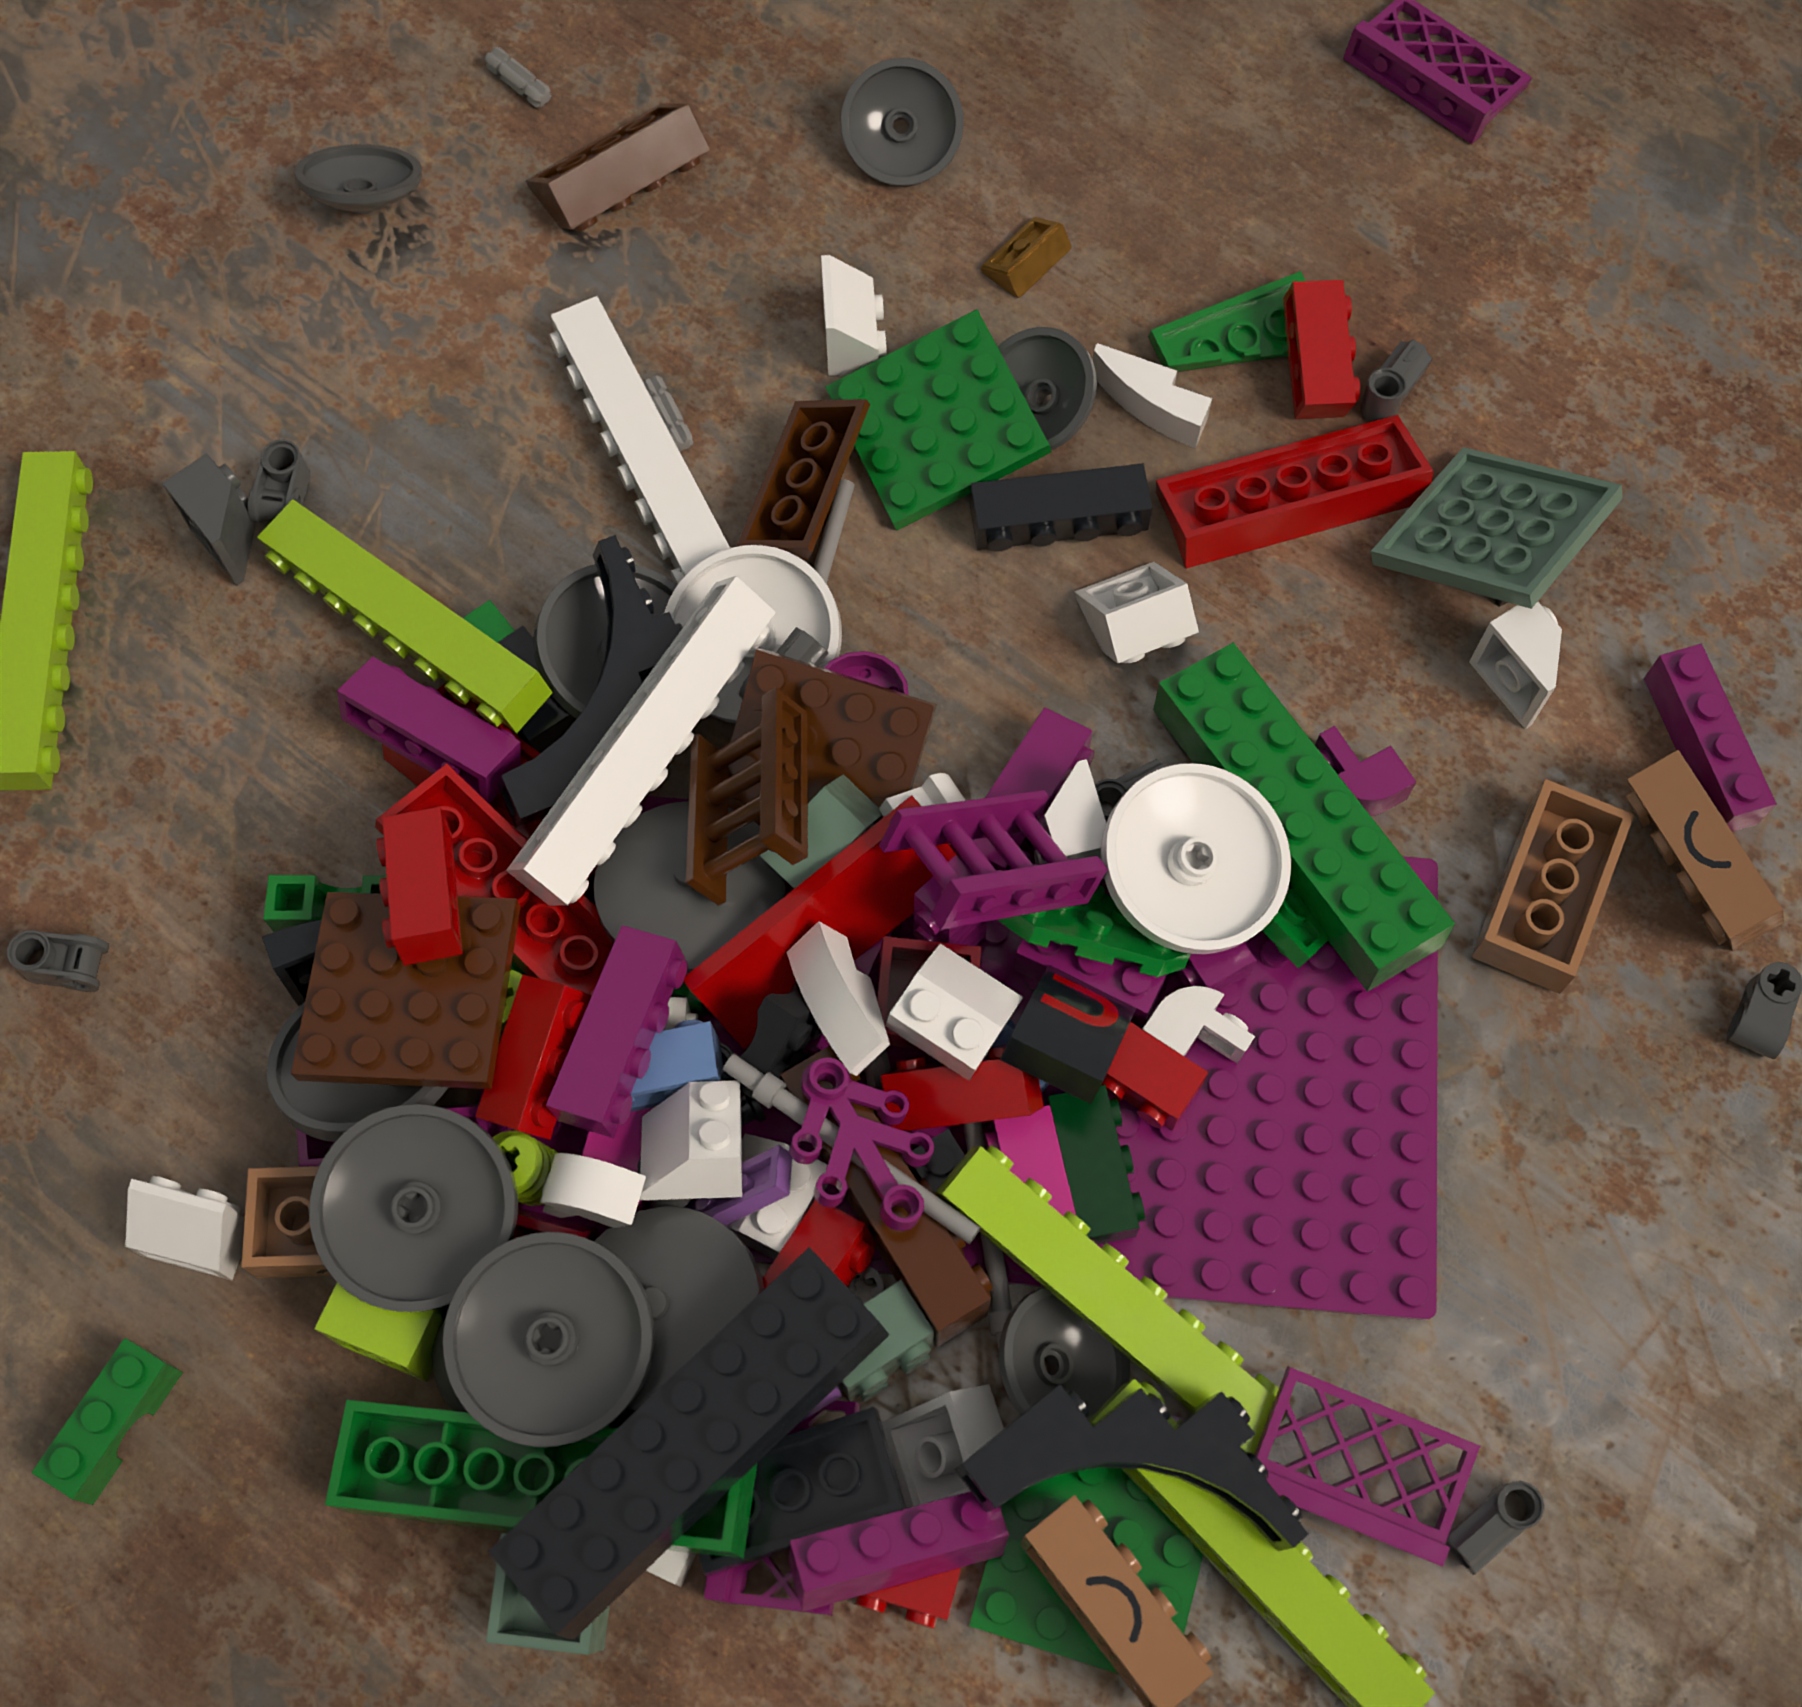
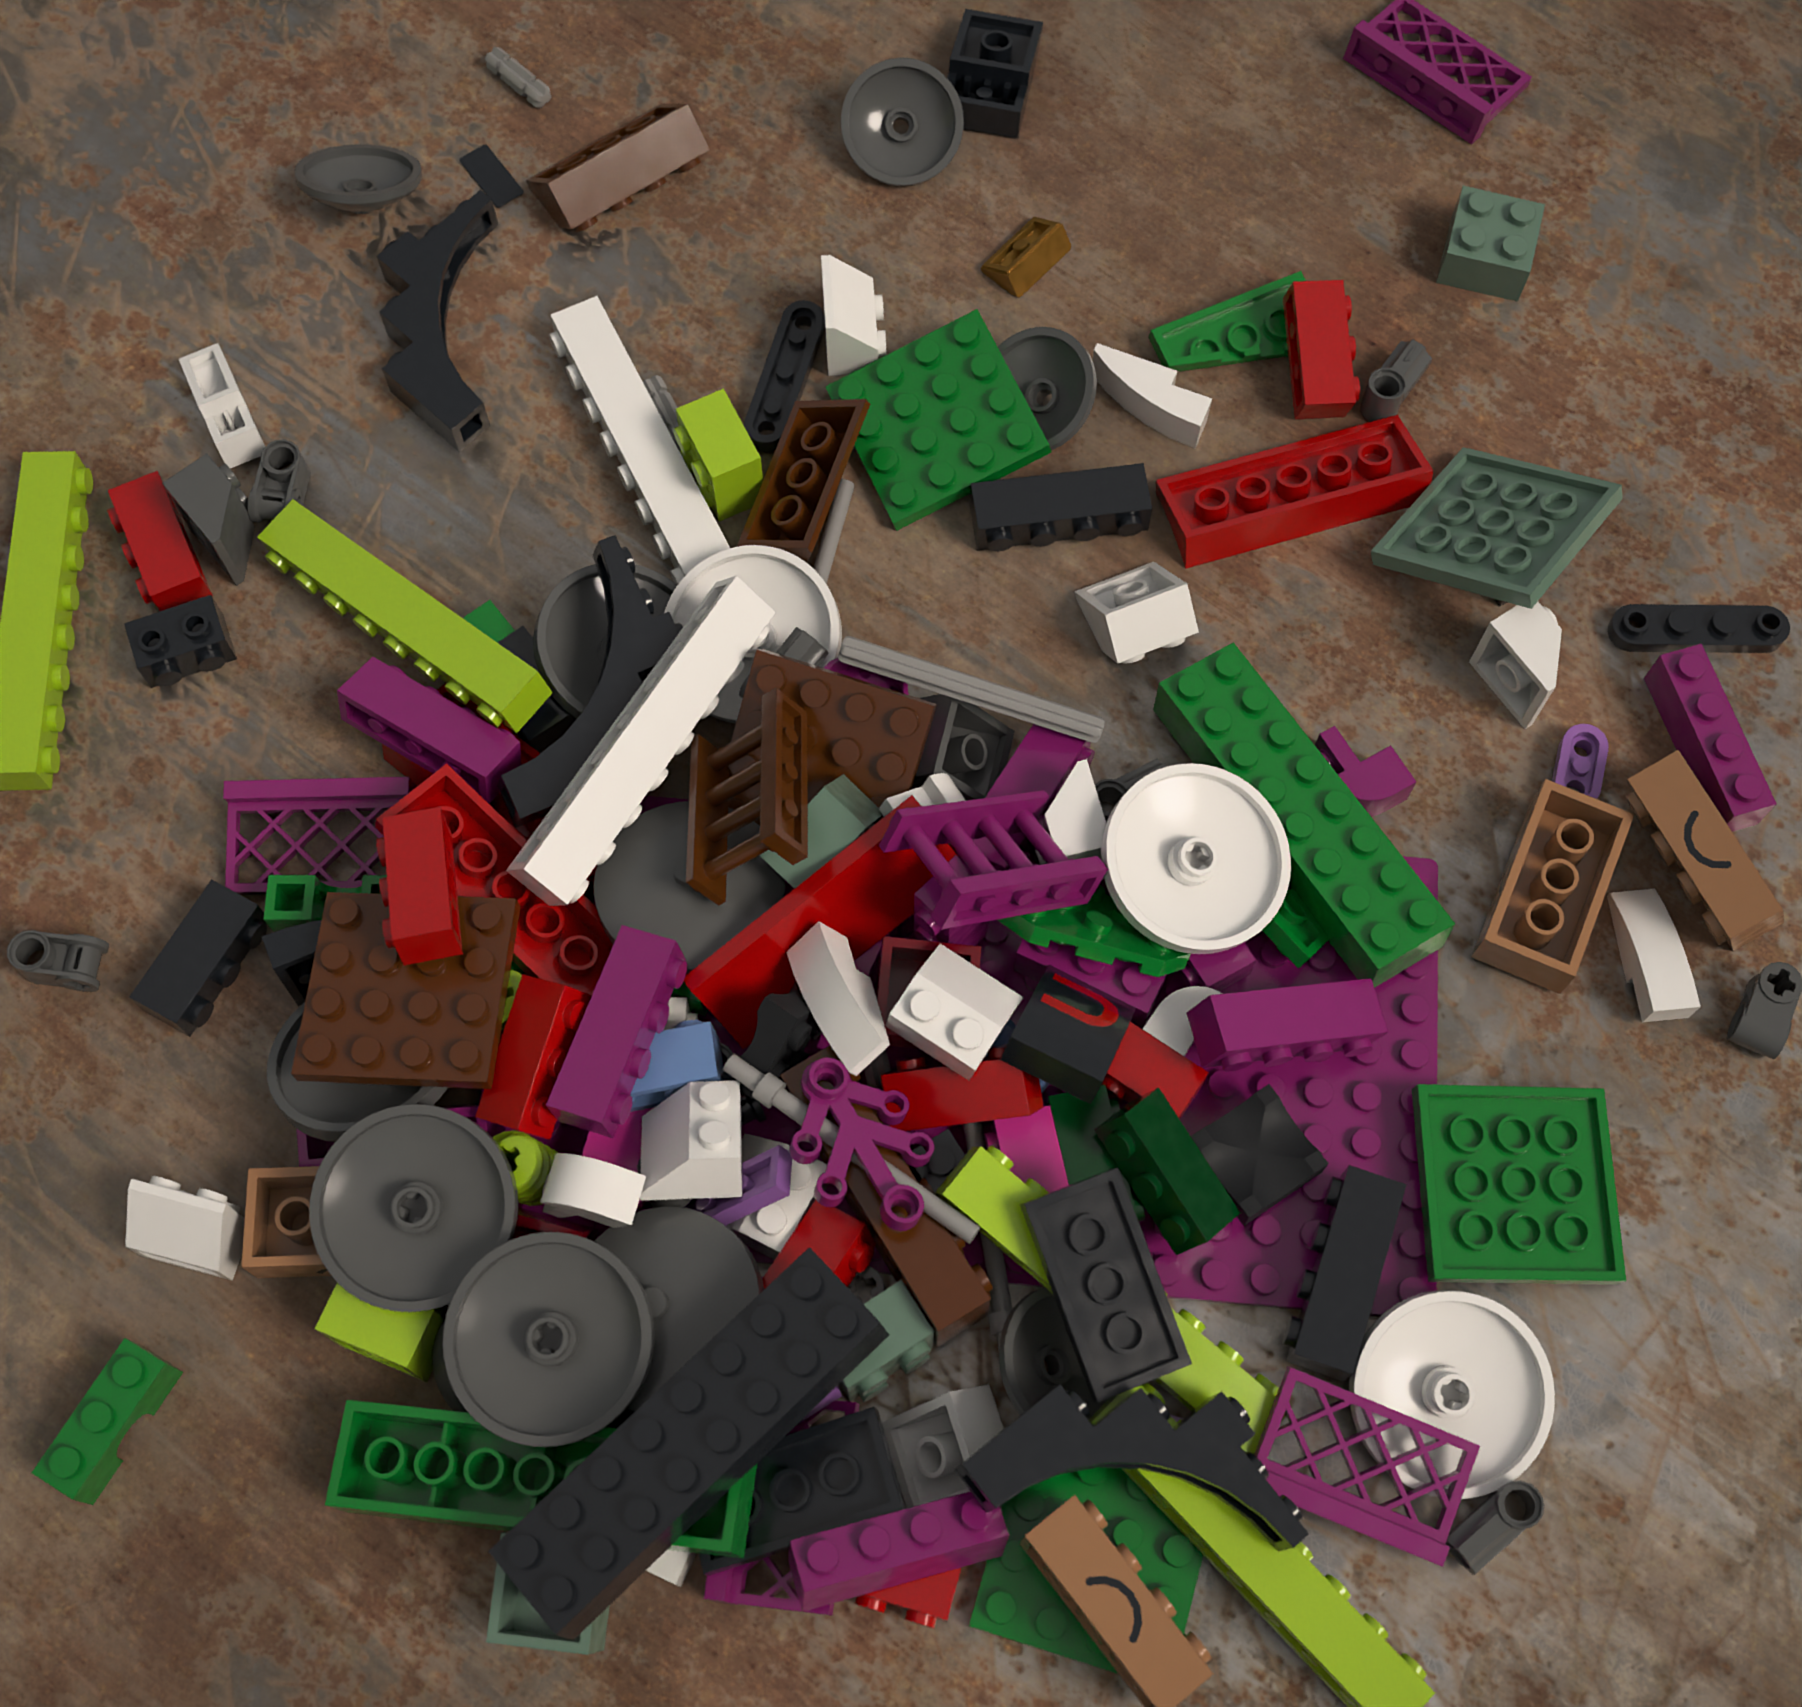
(157, 543): none -> red brick
(180, 642): none -> black brick
(201, 958): none -> black brick
(222, 405): none -> white slope
(306, 796): none -> magenta fence
(416, 320): none -> black arch
(491, 175): none -> black sticker
(719, 454): none -> lime brick
(784, 373): none -> black plate
(965, 746): none -> dark grey slope
(971, 689): none -> light grey axle
(994, 70): none -> black slope
(1105, 1284): none -> black plate
(1167, 1171): none -> dark green brick
(1259, 1153): none -> black brick
(1286, 1024): none -> magenta brick
(1345, 1272): none -> black brick
(1464, 1371): none -> white dish
(1490, 243): none -> sand green brick
(1517, 1185): none -> green plate
(1578, 771): none -> medium lavender plate
(1653, 956): none -> white slope
(1715, 626): none -> black plate

